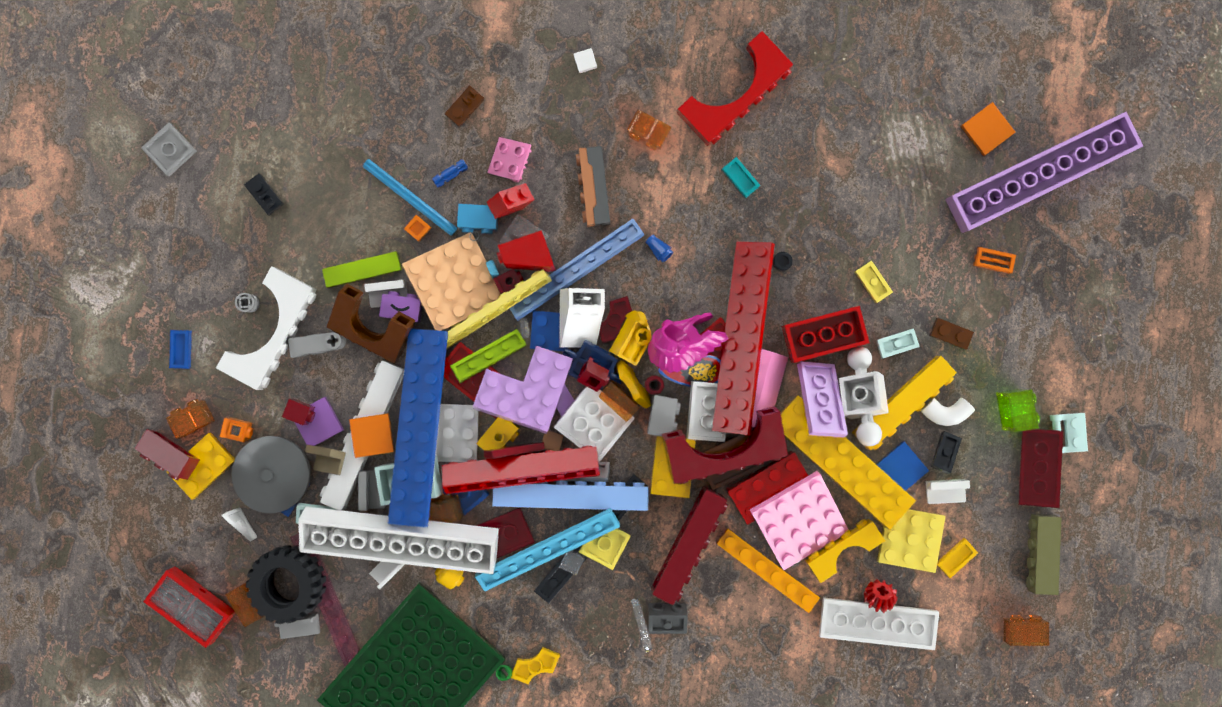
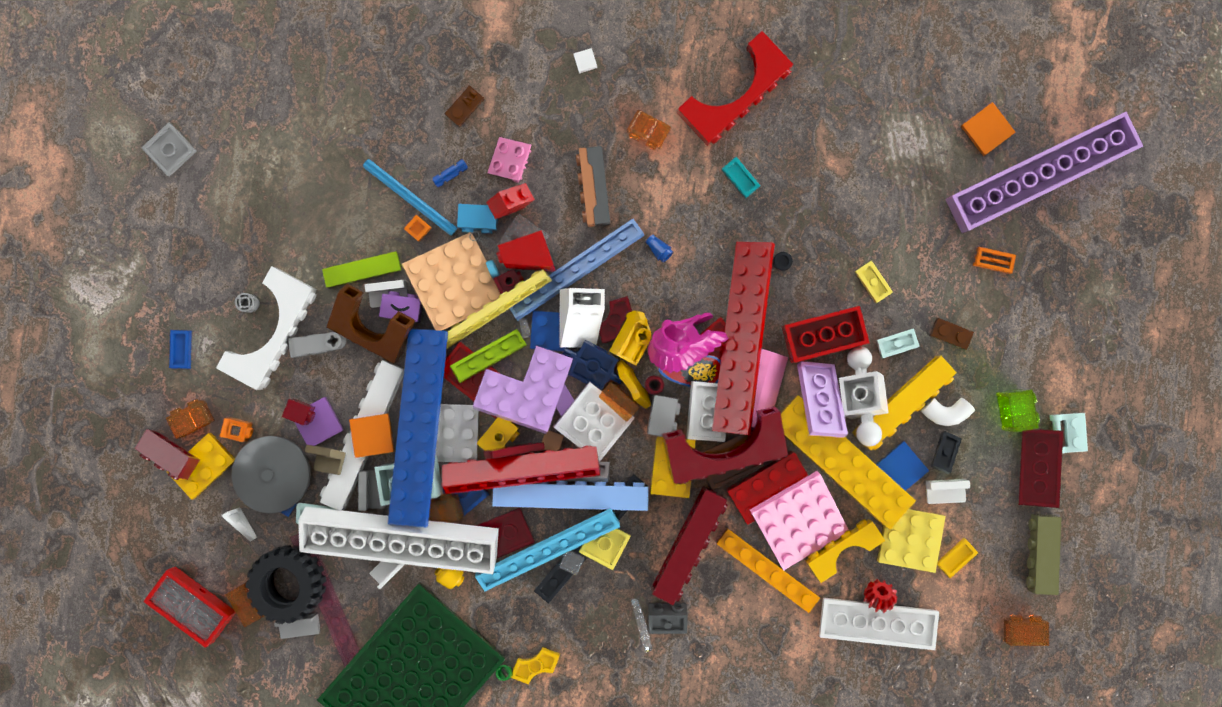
(264, 194): black plate -> none
(593, 375): dark red brick -> none

